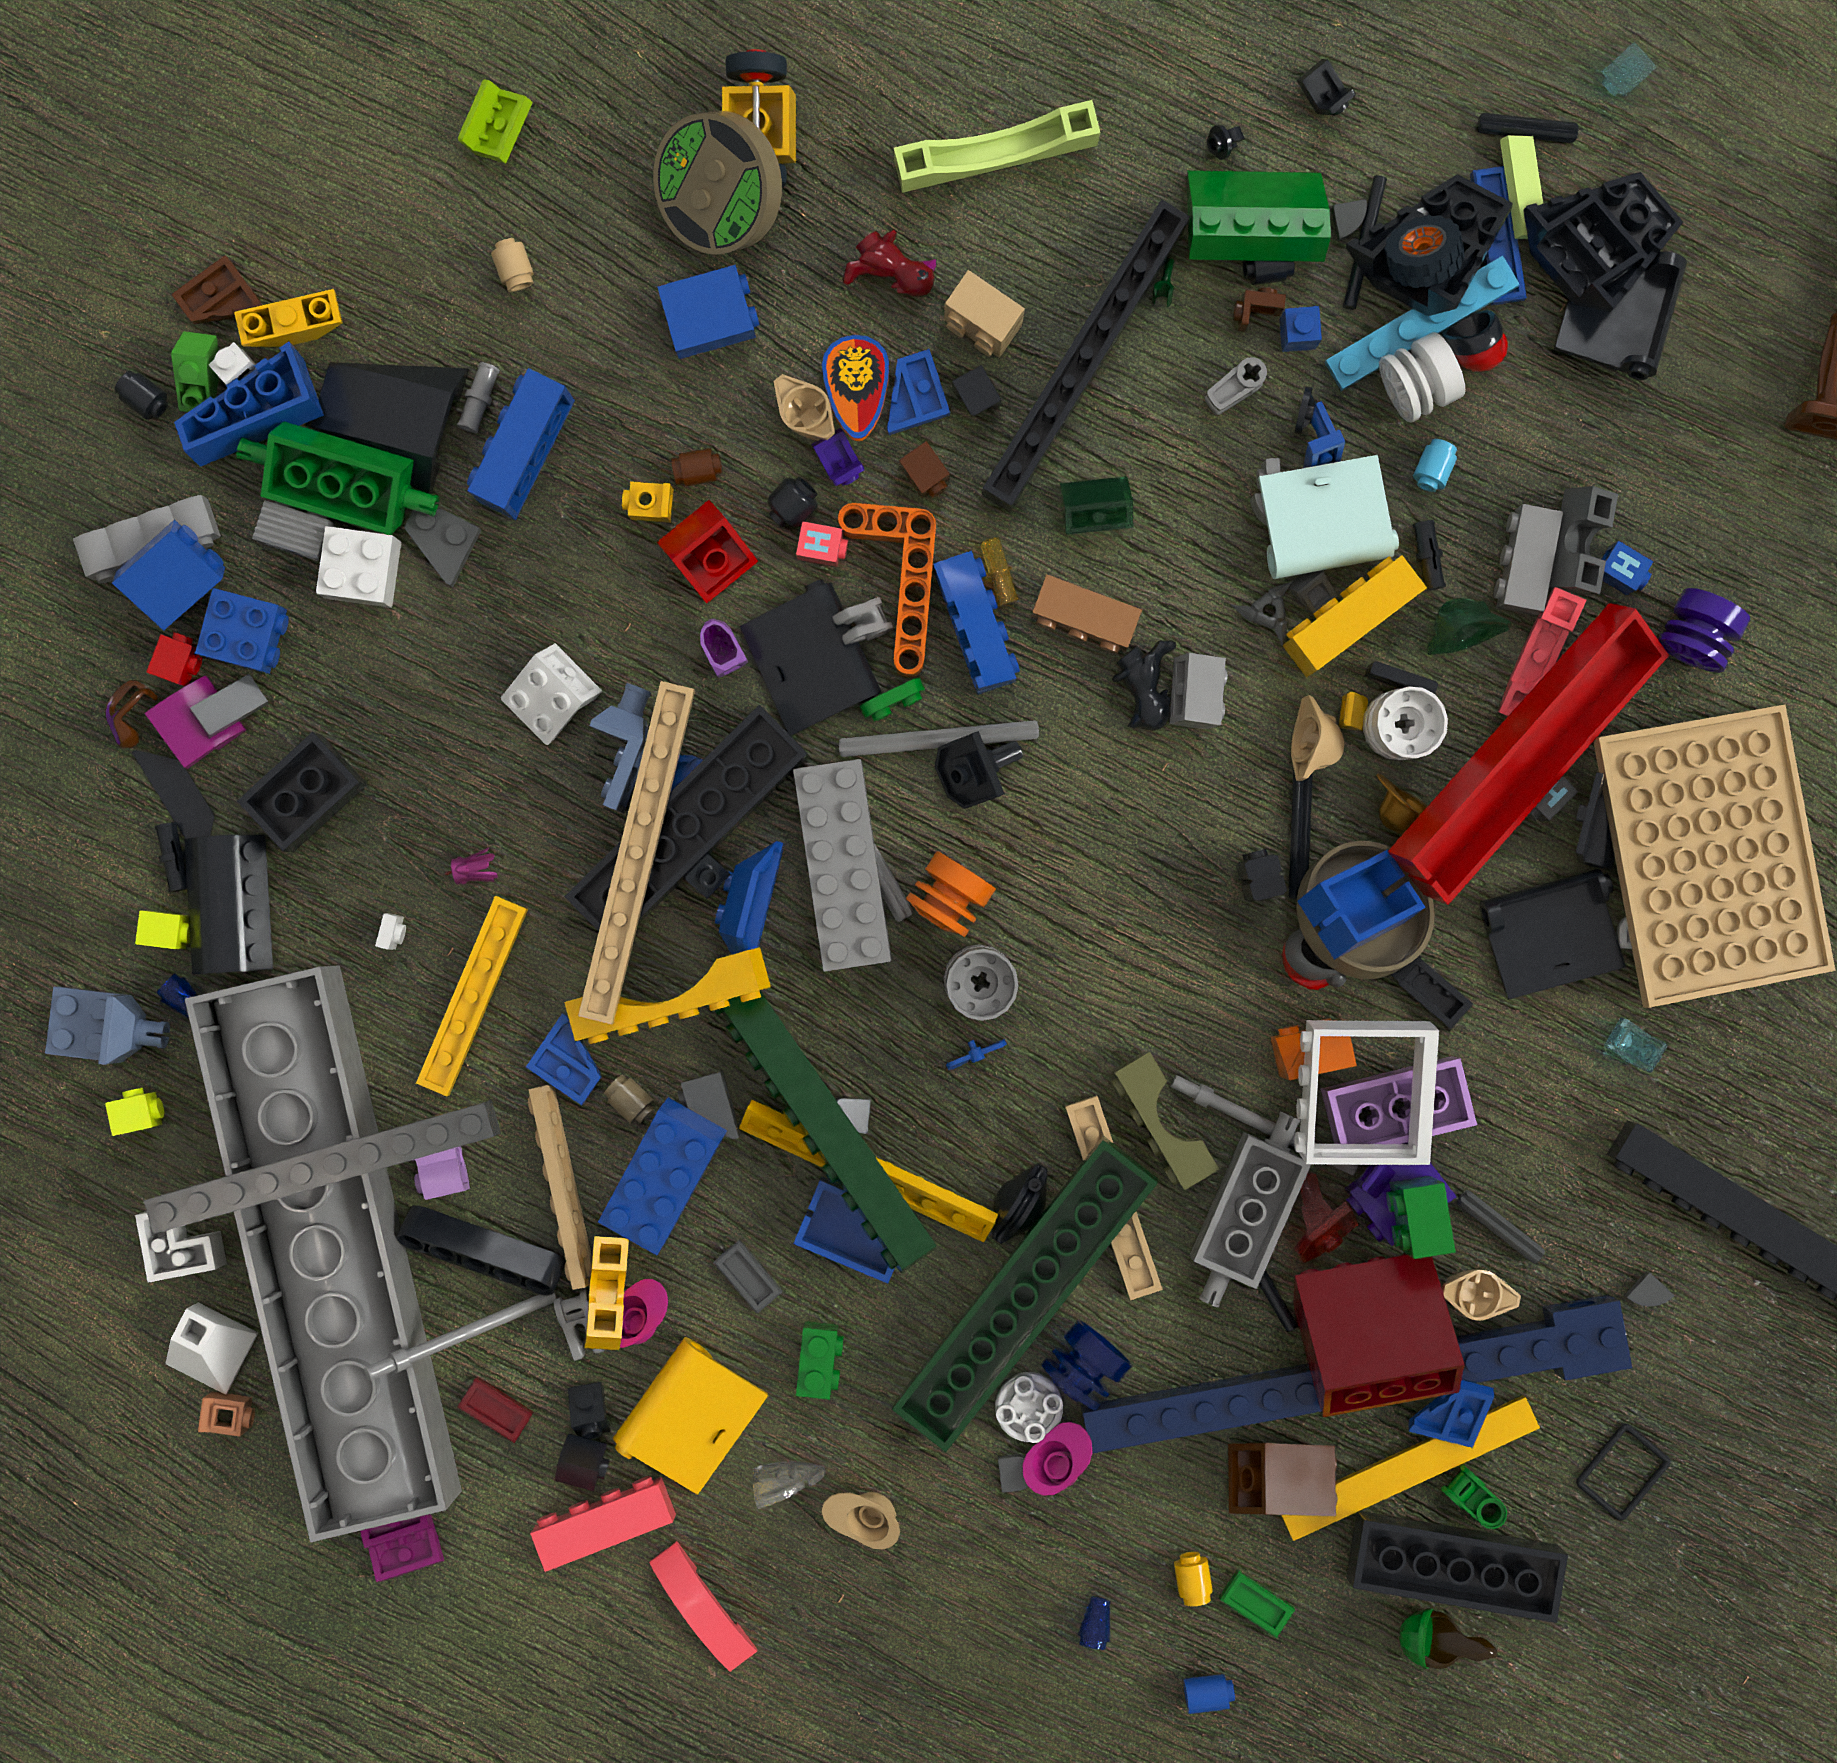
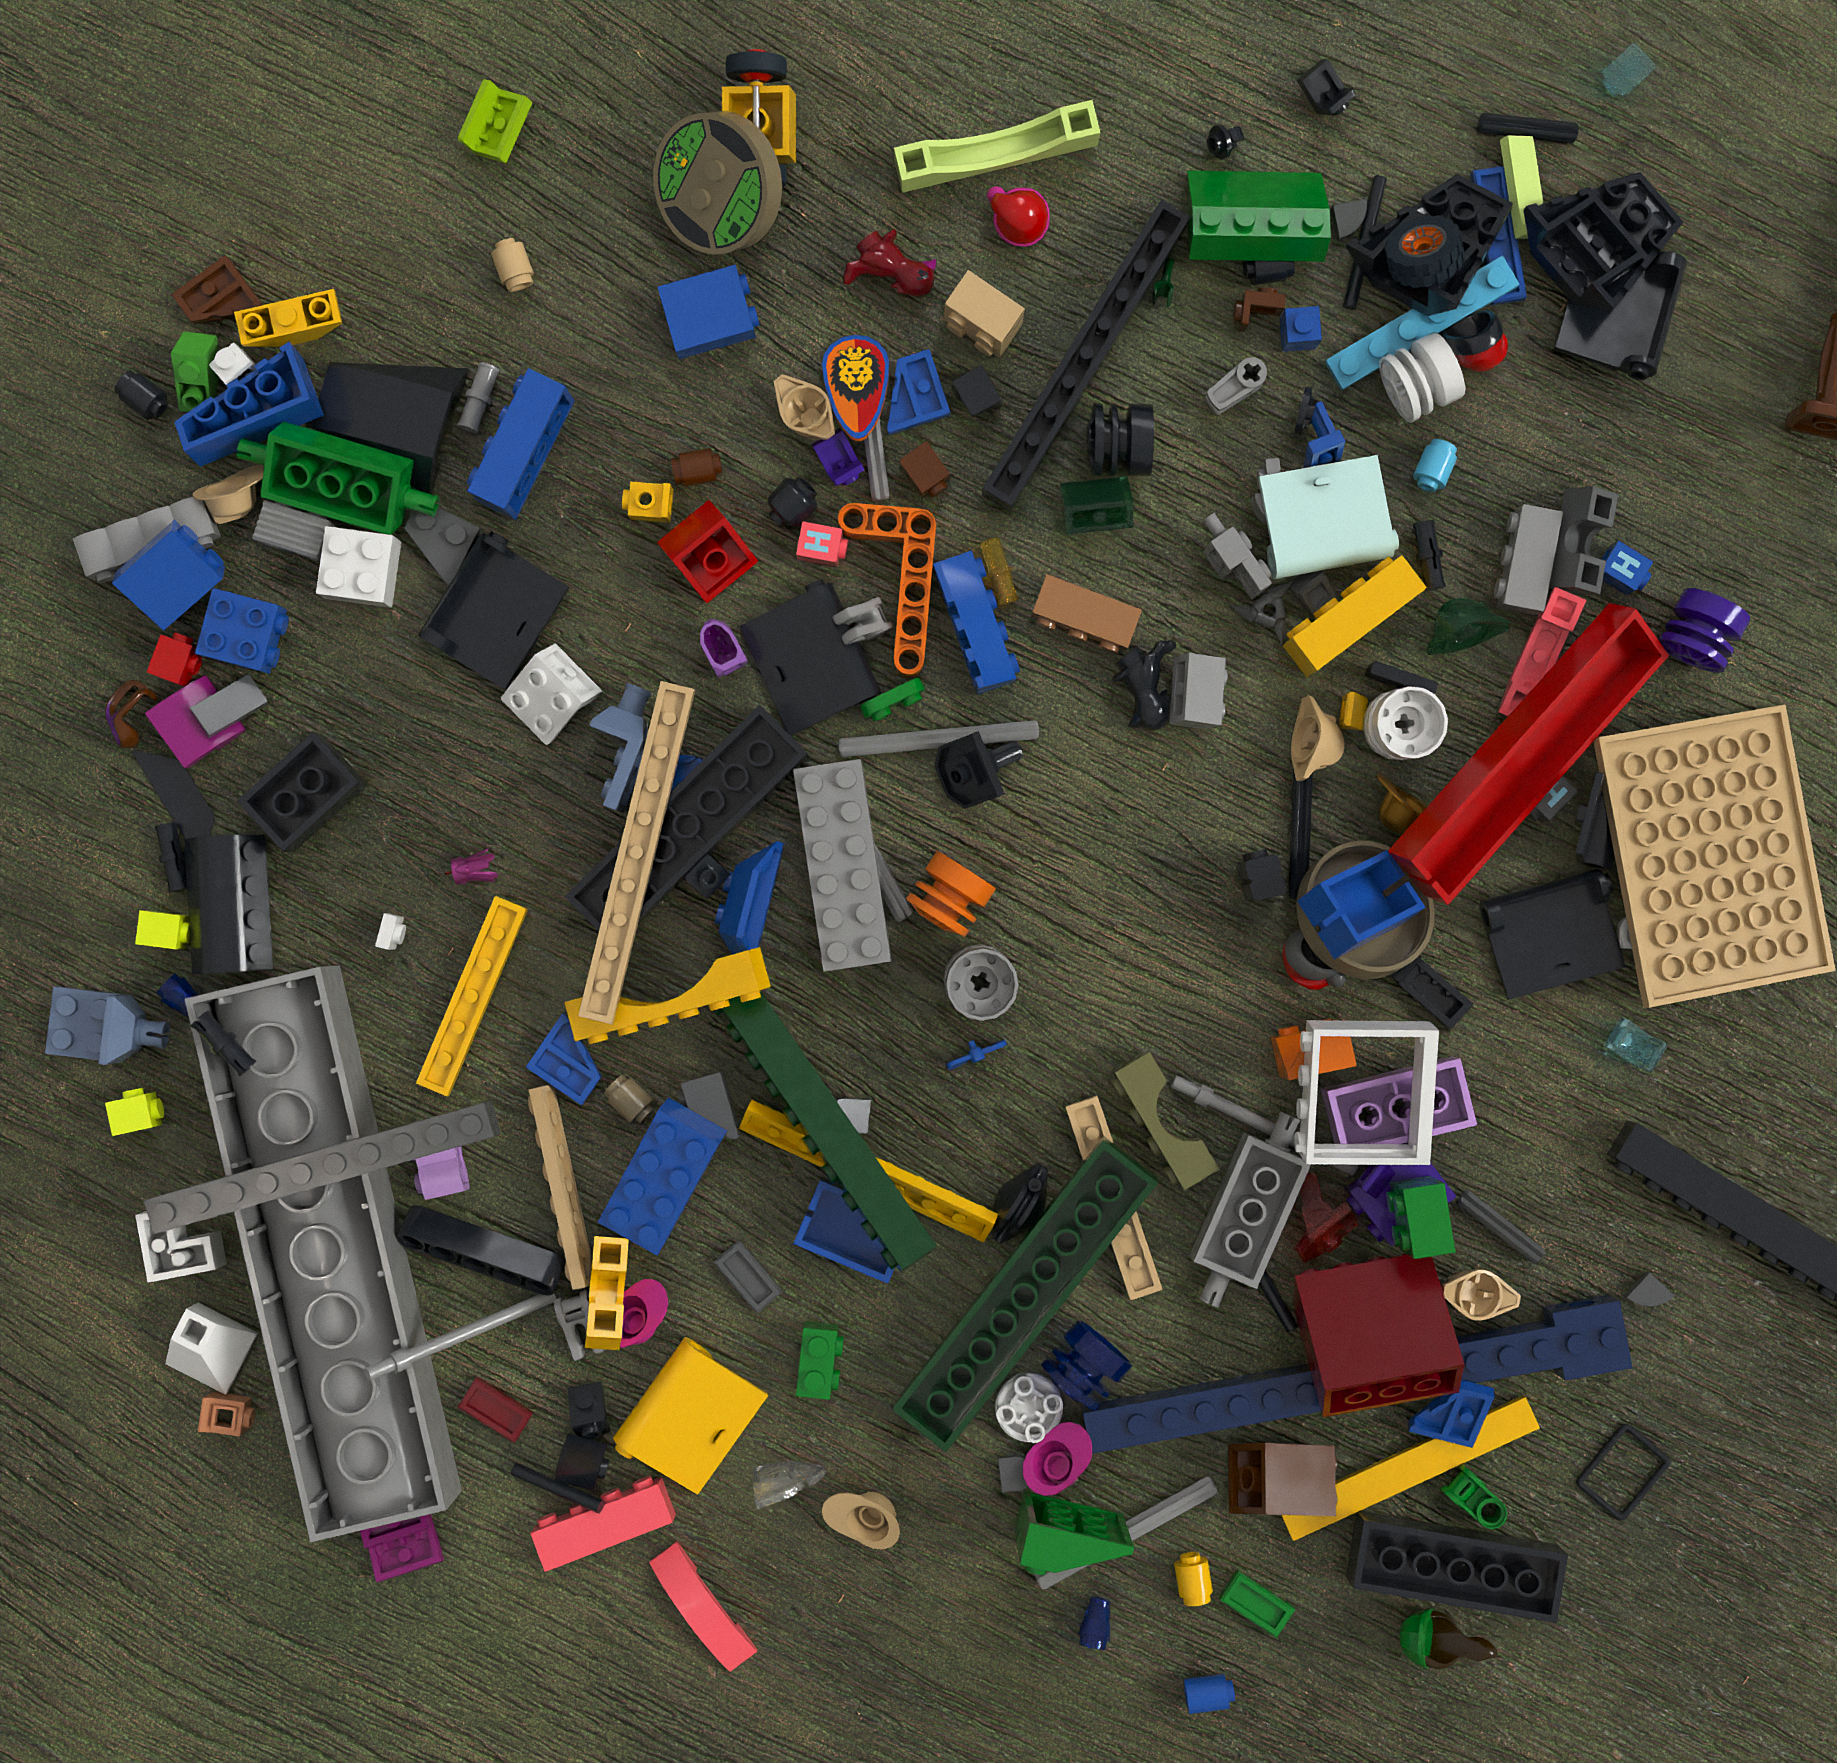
(223, 1043): none -> black pin
(232, 496): none -> tan piece
(488, 607): none -> black door
(560, 1489): none -> black bar
(876, 464): none -> light grey axle
(1019, 215): none -> red piece
(1067, 1534): none -> green slope
(1121, 439): none -> black wheel
(1149, 1520): none -> light grey axle
(1232, 553): none -> light grey plate

